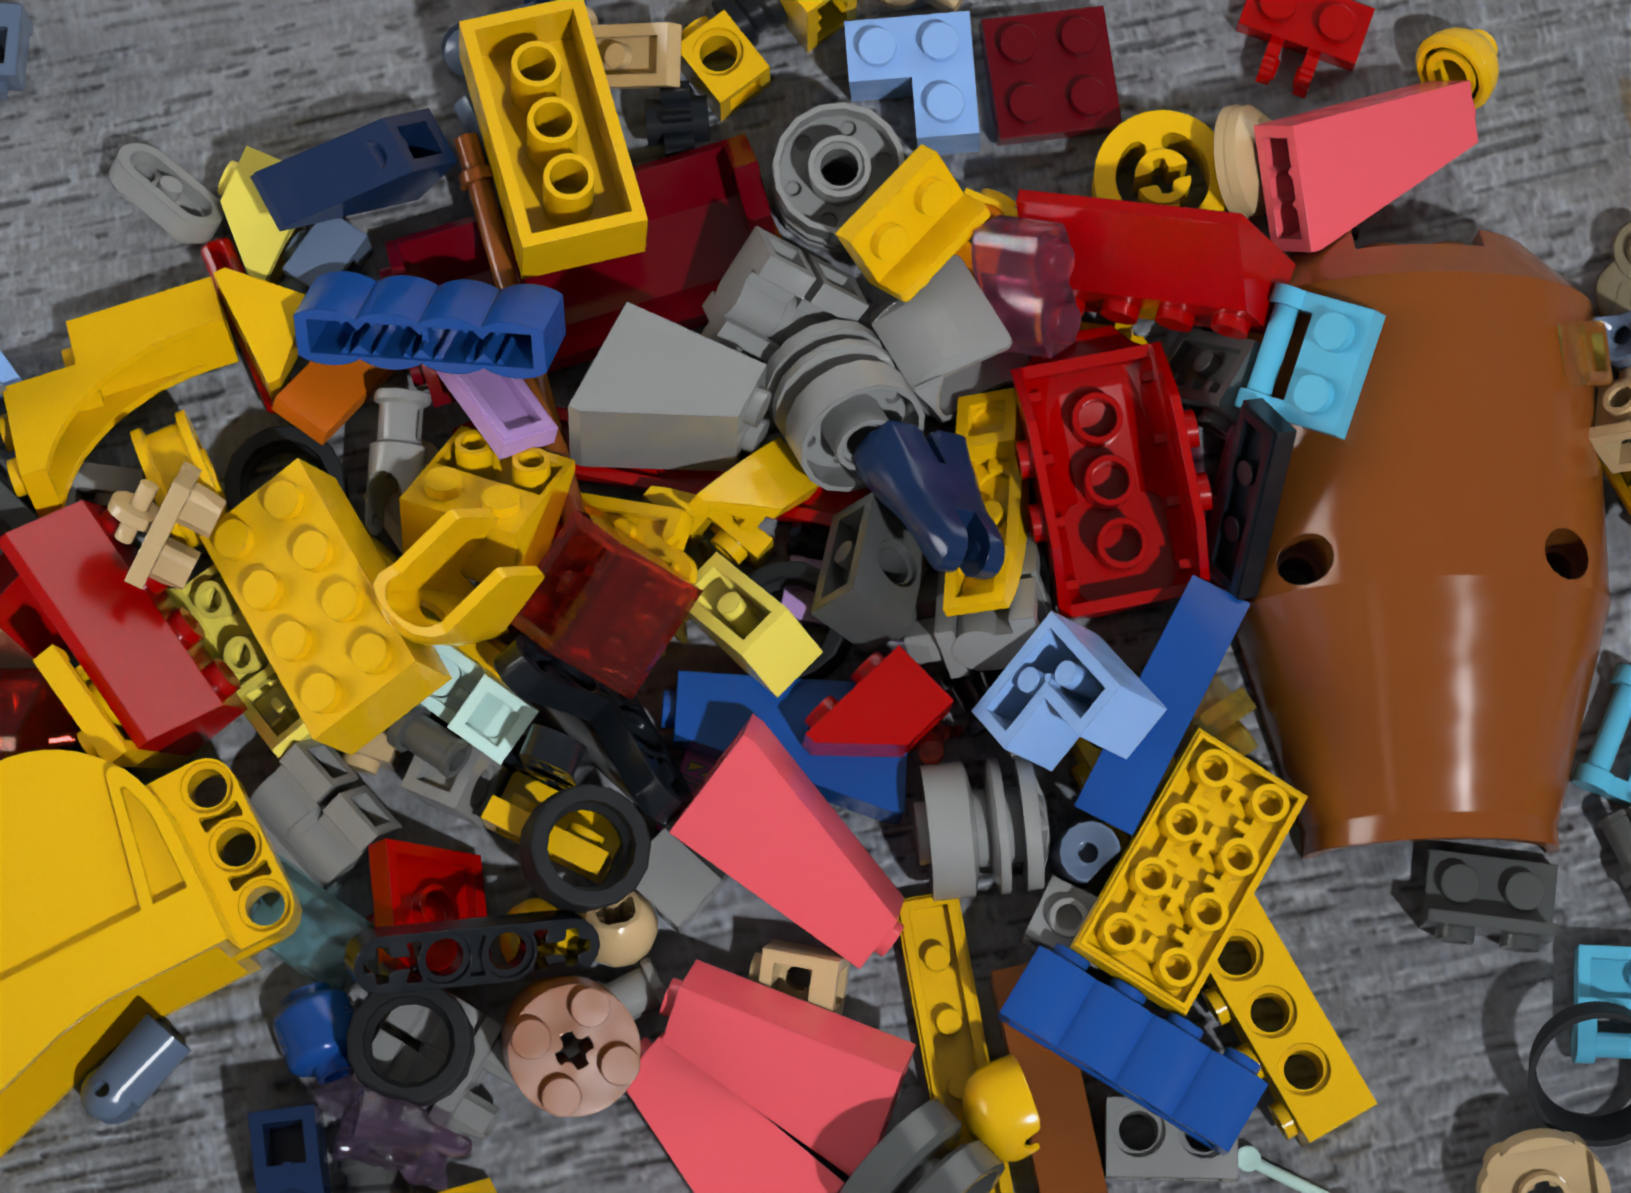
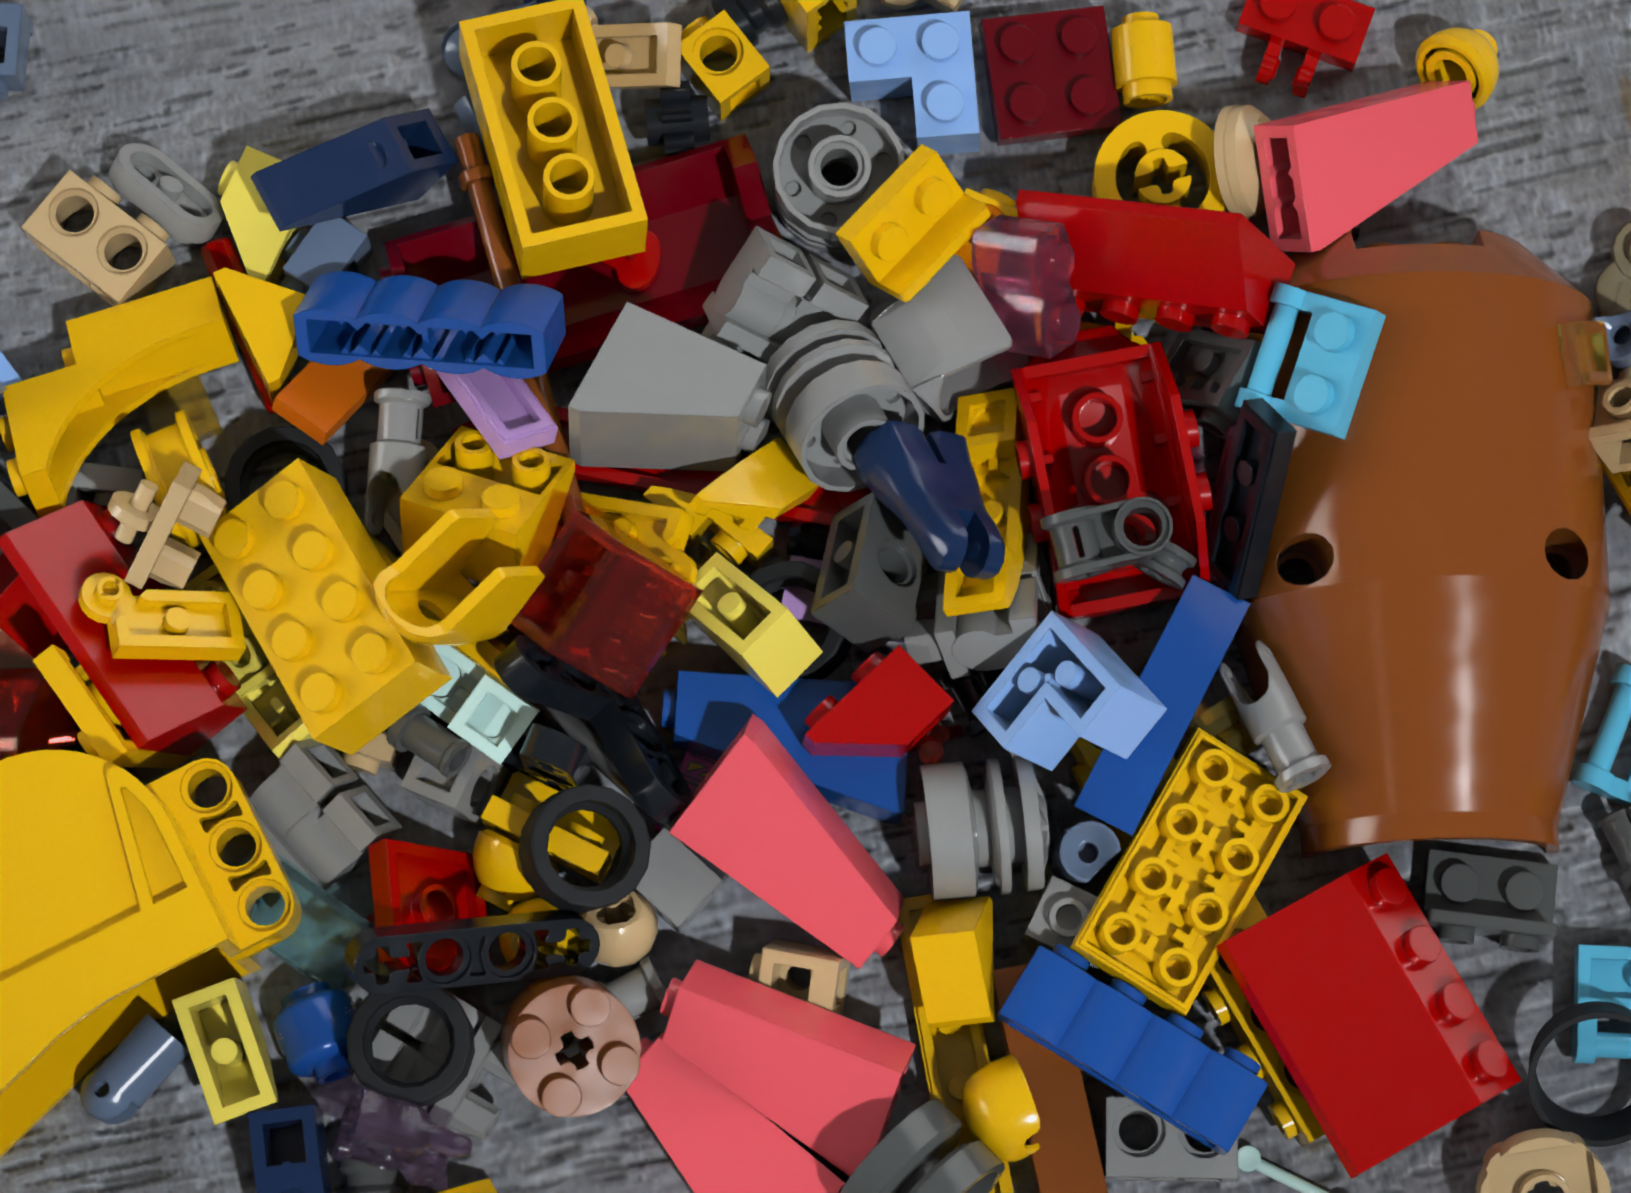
(91, 252): none -> tan brick
(164, 621): none -> yellow hinge
(189, 396): none -> clear yellow tile
(227, 1049): none -> light yellow slope
(500, 870): none -> yellow brick
(639, 269): none -> red piece
(955, 961): none -> yellow slope
(1102, 537): none -> dark grey piece
(1144, 60): none -> yellow brick
(1167, 564): none -> dark grey bush
(1278, 725): none -> light grey piece
(1368, 1014): none -> red slope

